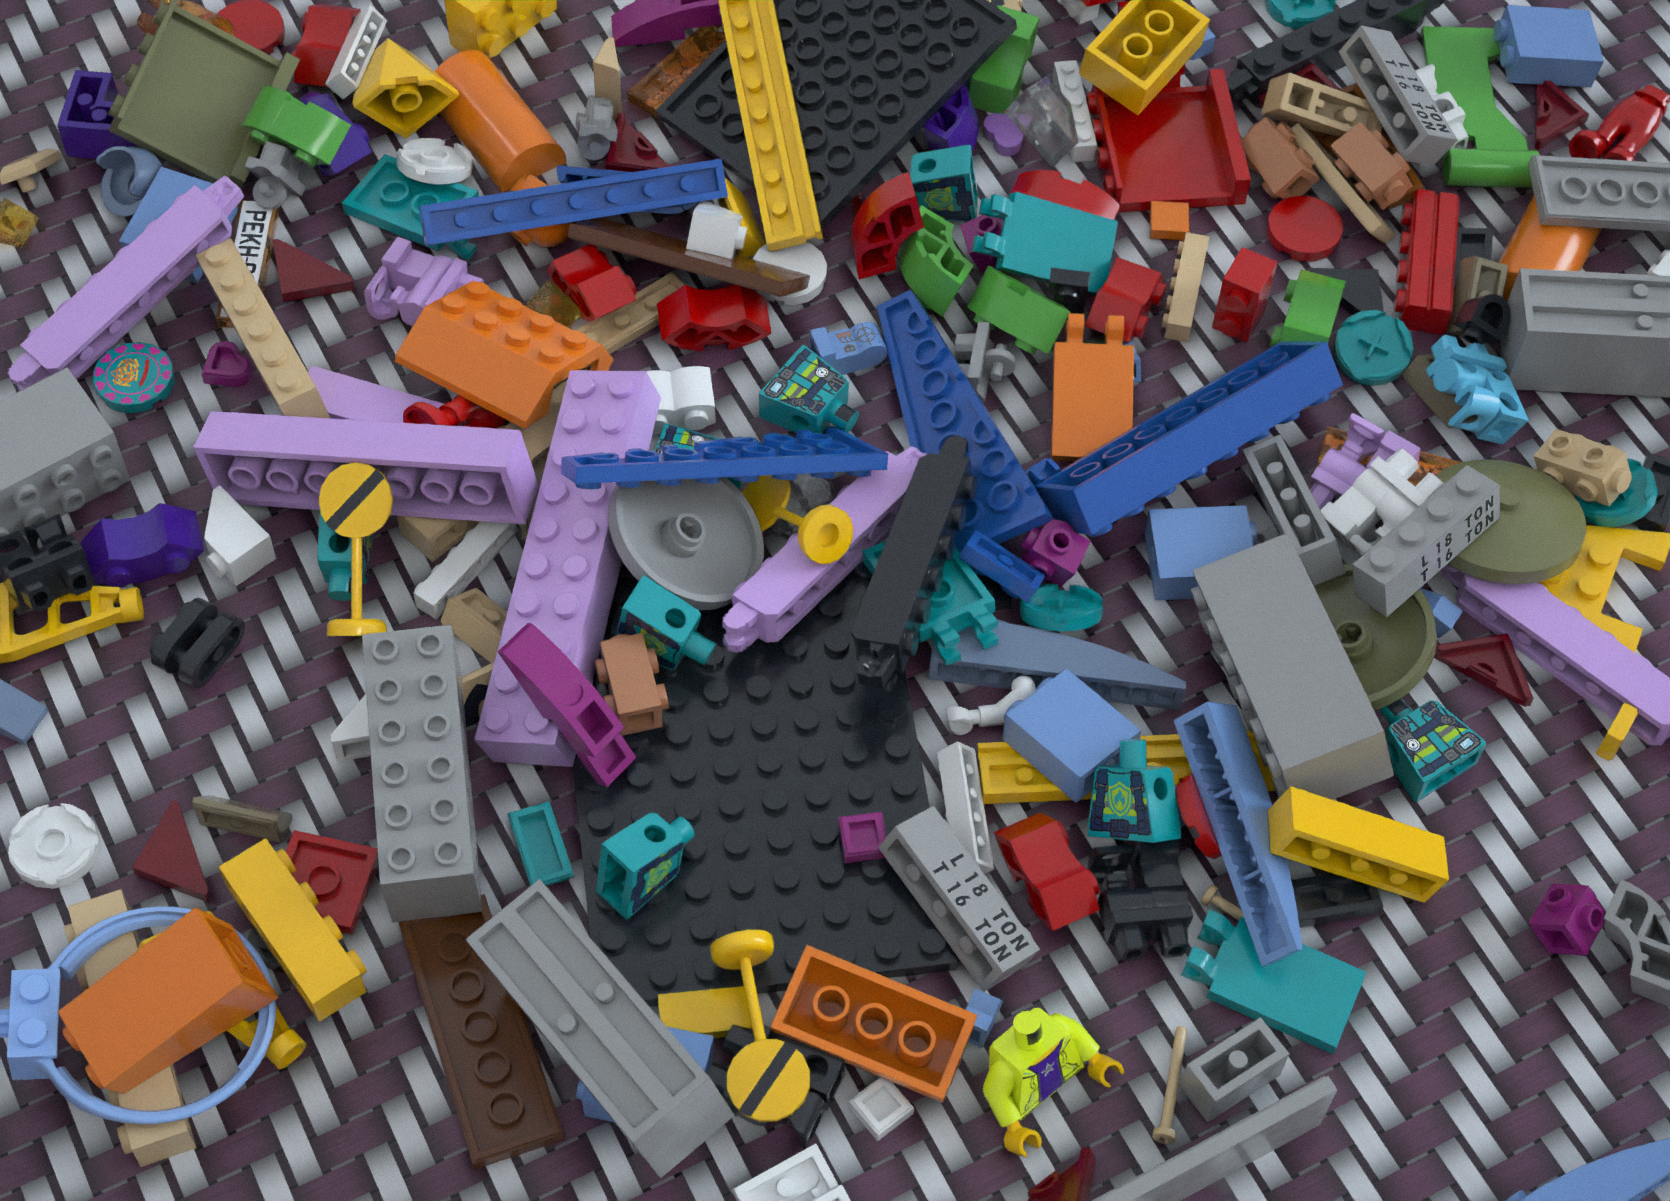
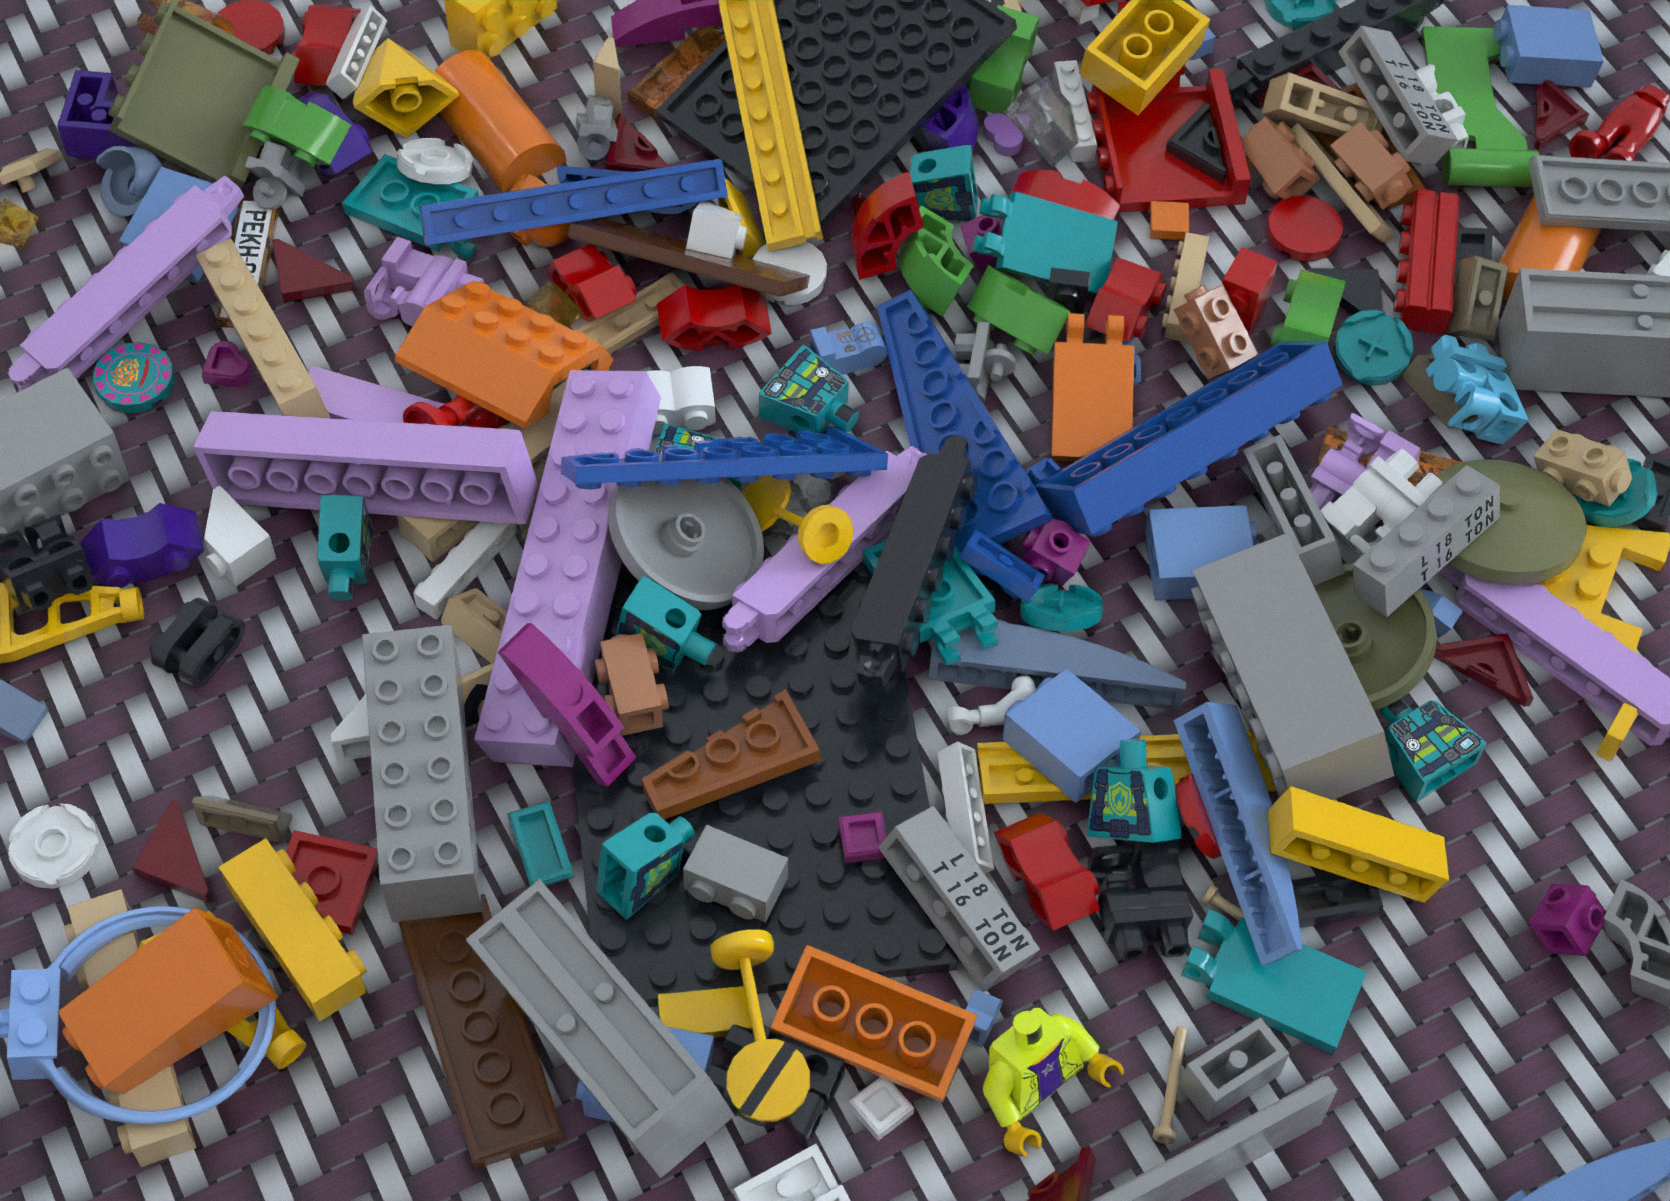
(355, 505): yellow piece -> none
(735, 874): none -> light grey brick
(750, 753): none -> dark orange wing
(1199, 144): none -> black tile
(1214, 330): none -> nougat brick
(1483, 319): black plate -> none

